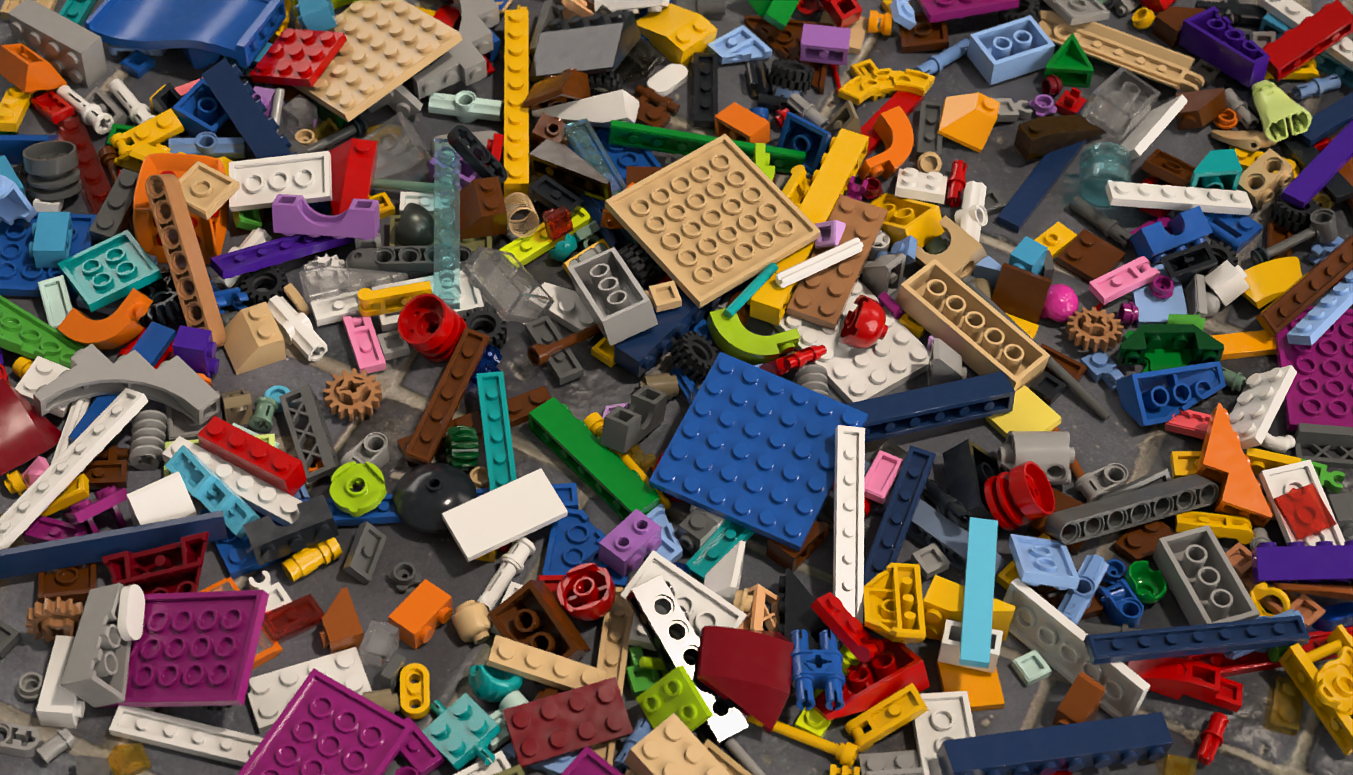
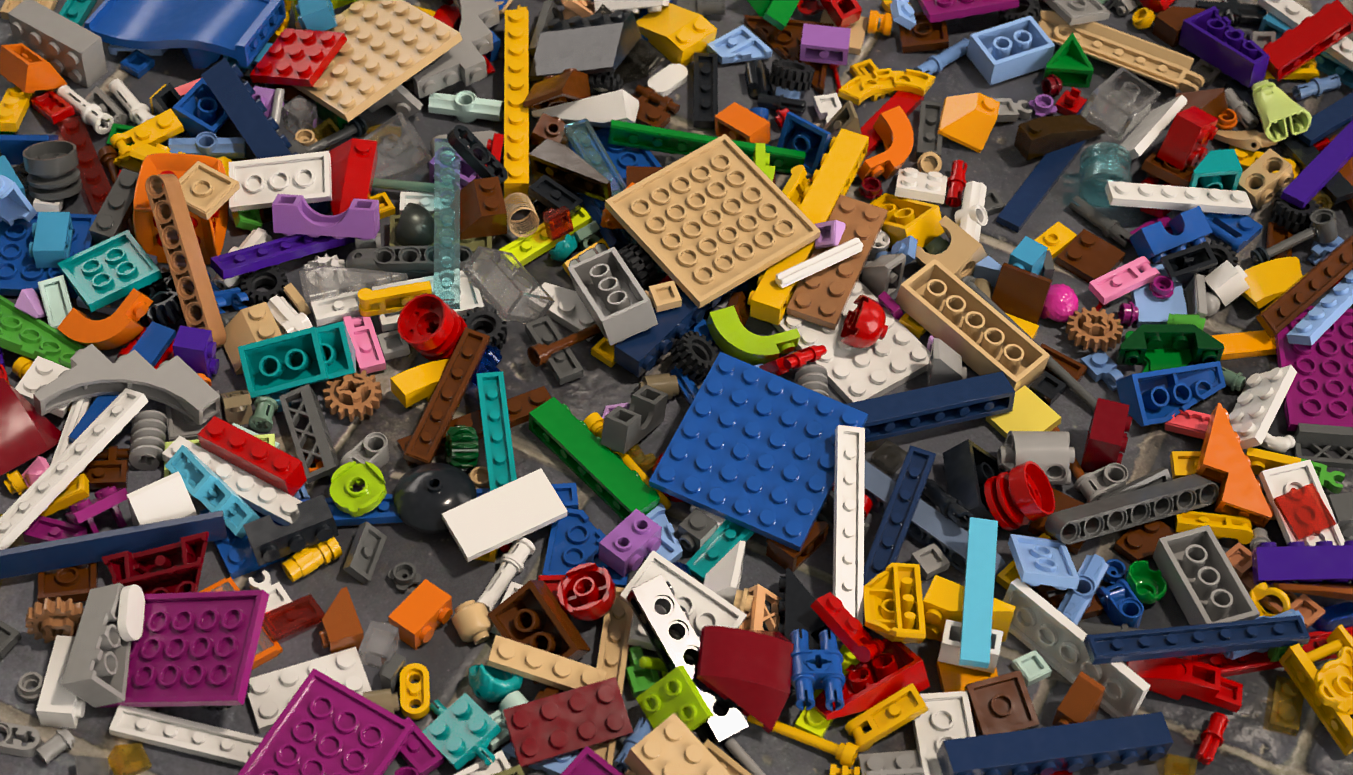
(30, 303): none -> lavender slope
(297, 359): none -> teal slope
(417, 382): none -> yellow slope
(750, 290): teal bar -> none
(807, 111): light grey axle -> none
(826, 106): none -> white plate
(856, 190): magenta plate -> none
(881, 476): bright pink tile -> none
(1002, 704): none -> reddish brown plate
(1106, 435): none -> dark red brick
(1188, 138): none -> red brick

